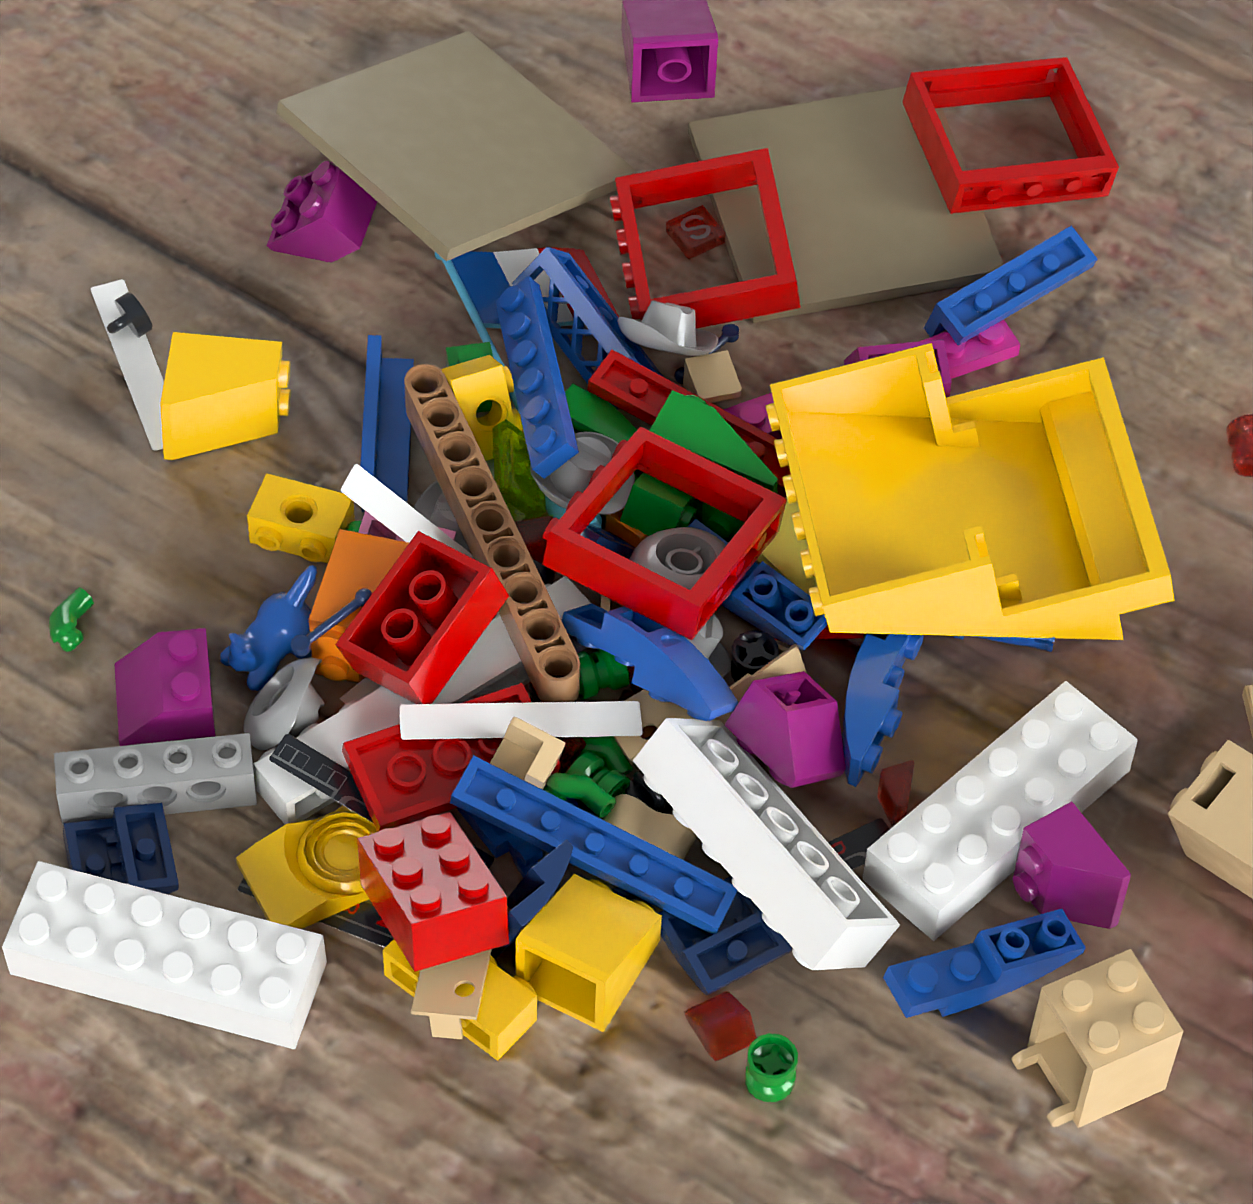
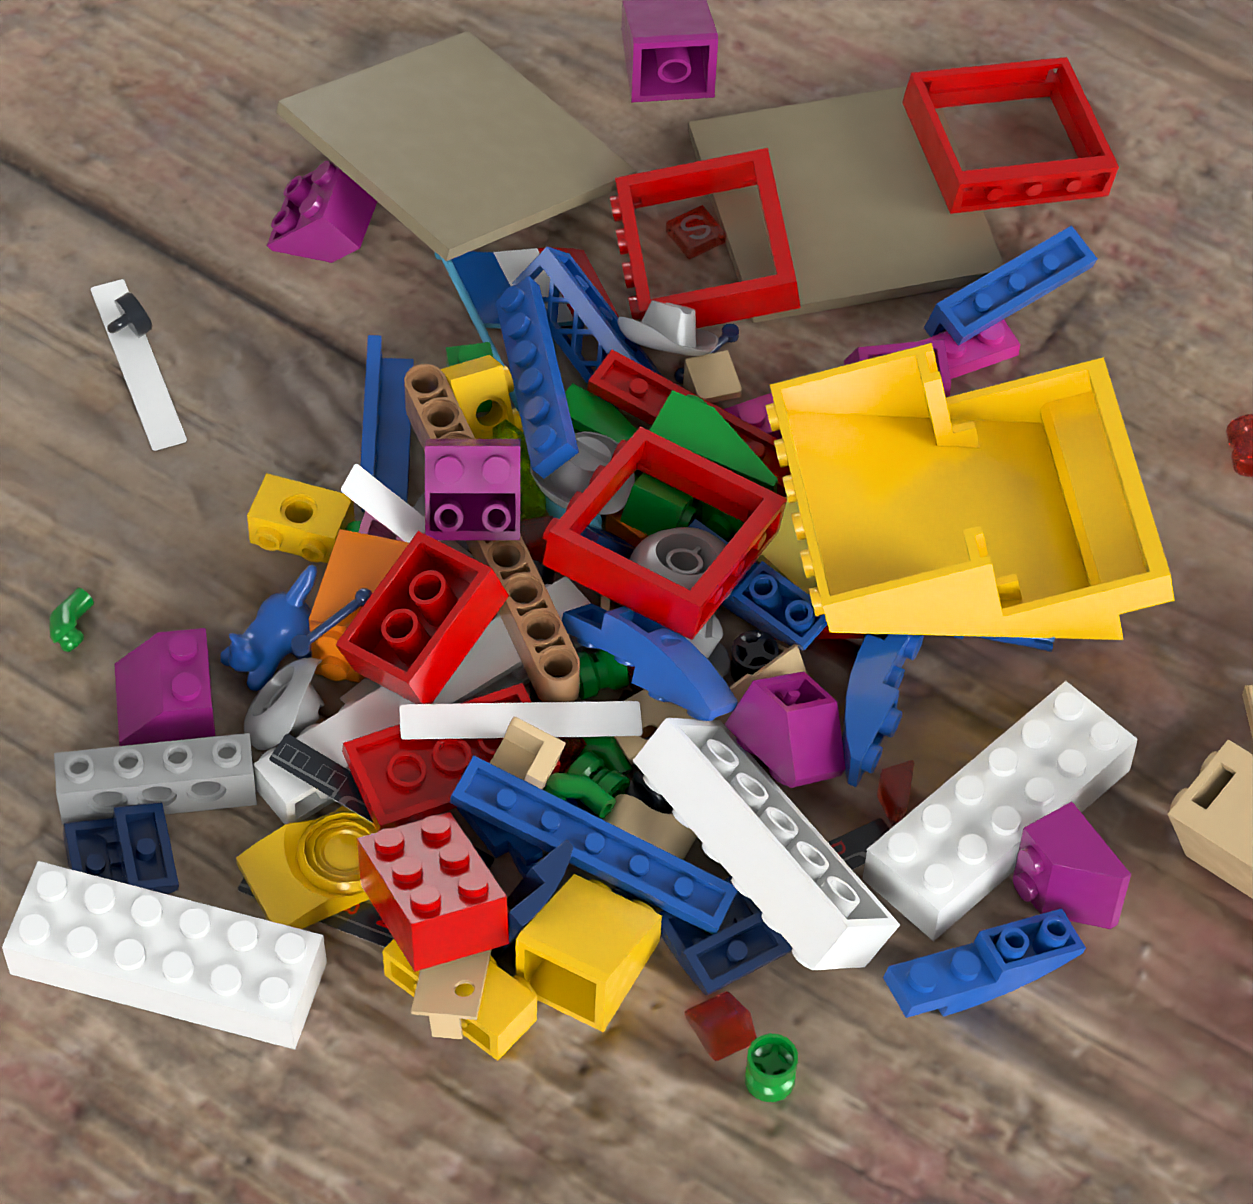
(221, 392): yellow slope -> none
(472, 489): none -> magenta slope
(1102, 1039): tan container -> none

